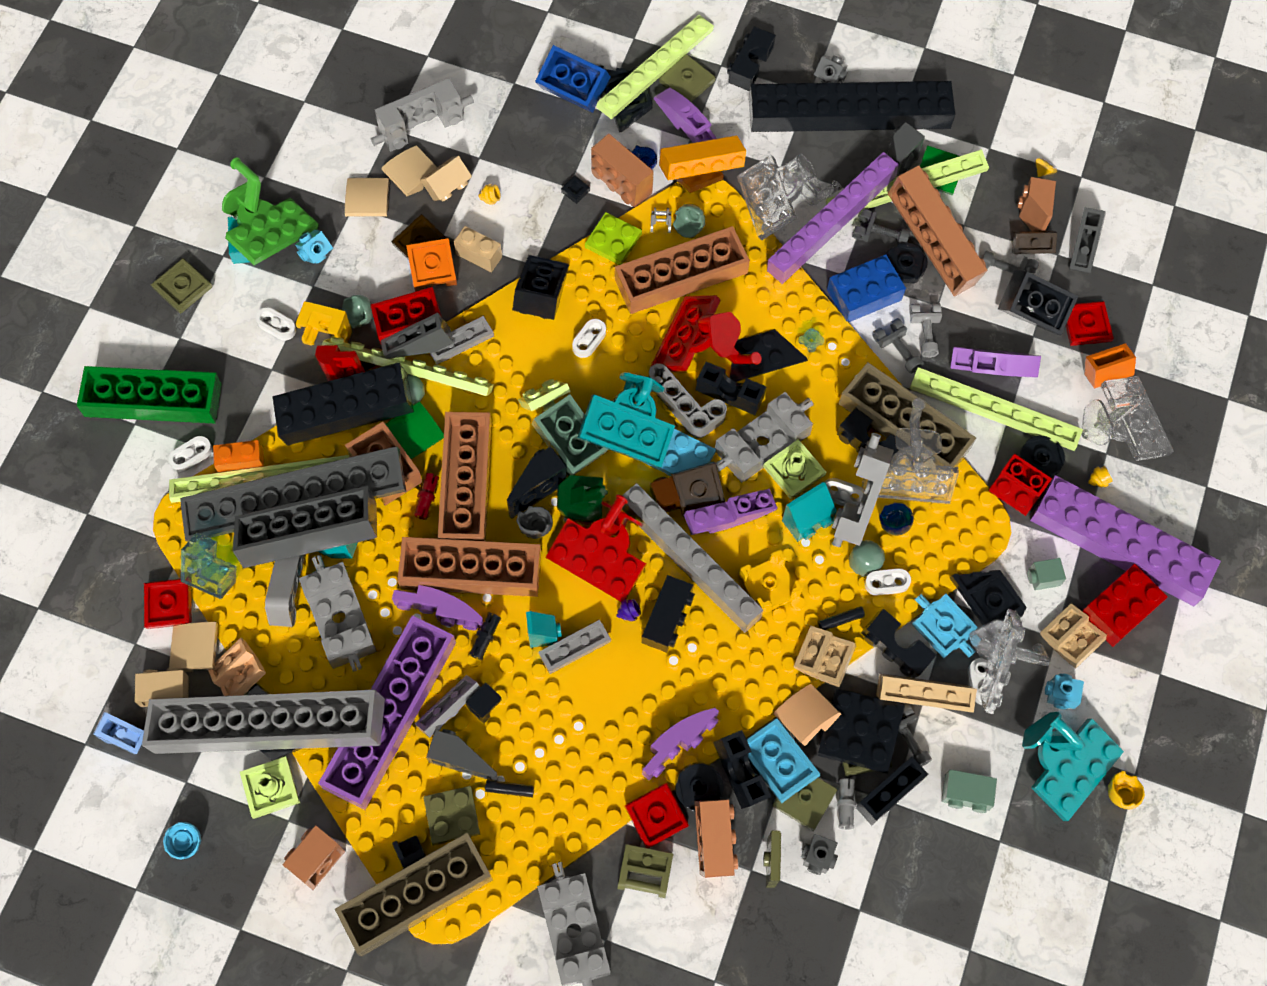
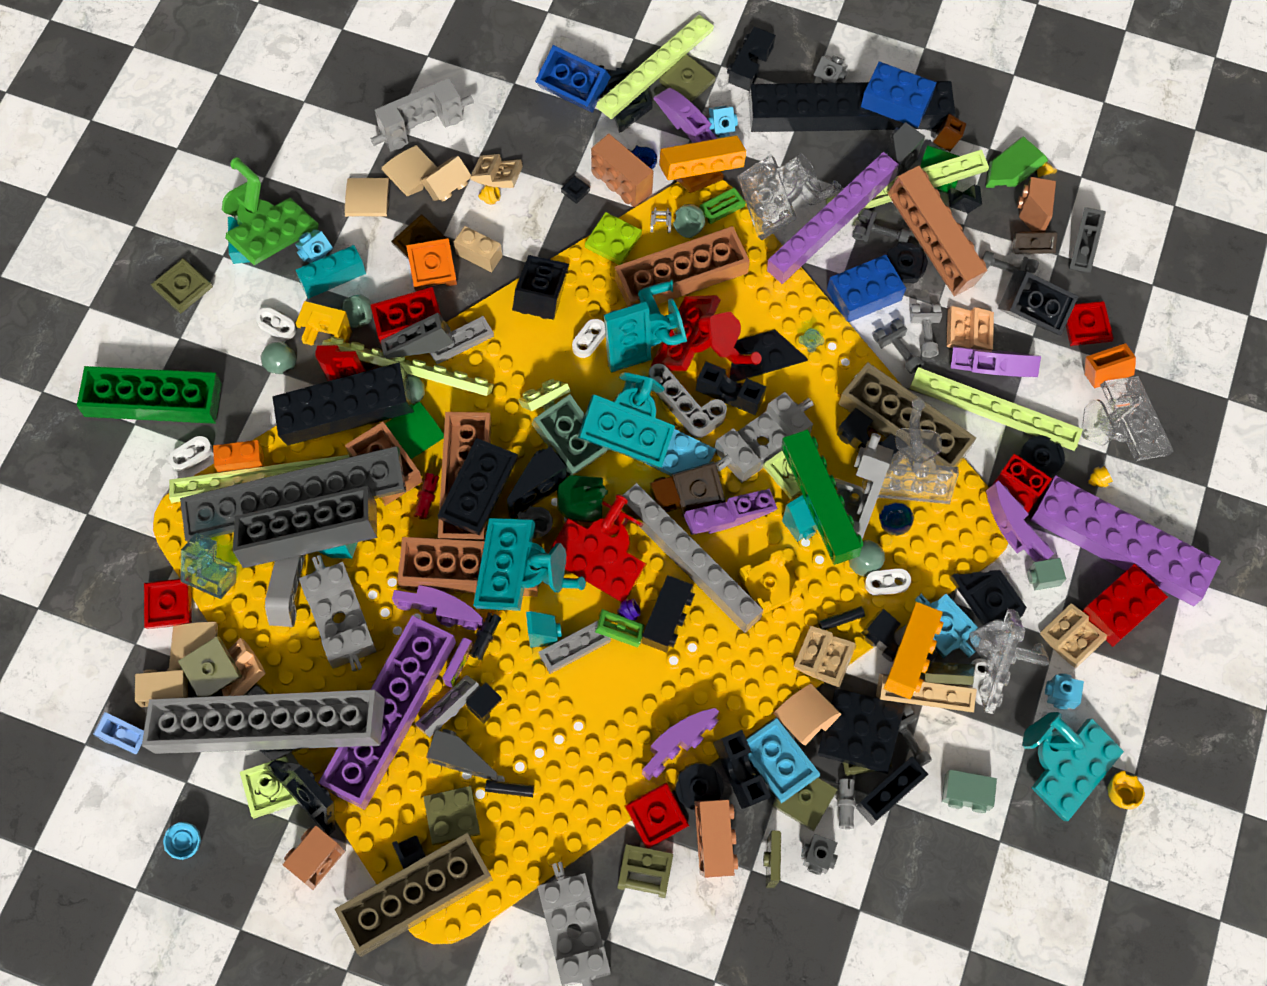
(210, 668): none -> olive plate
(278, 357): none -> sand green hair
(306, 792): none -> black wing
(330, 271): none -> teal brick
(457, 662): none -> medium lavender tile
(477, 486): none -> black plate
(496, 173): none -> tan slope
(516, 563): none -> teal plate
(619, 631): none -> bright green tile
(641, 326): none -> teal plate
(722, 209): none -> bright green tile
(724, 114): none -> medium azure brick
(821, 497): none -> green brick
(898, 94): none -> blue brick
(913, 651): none -> light orange brick
(949, 133): none -> reddish brown brick
(950, 673): none -> olive plate
(966, 200): none -> black panel
(970, 328): none -> light nougat slope
(1009, 518): none -> medium lavender slope
(1015, 164): none -> bright green tile

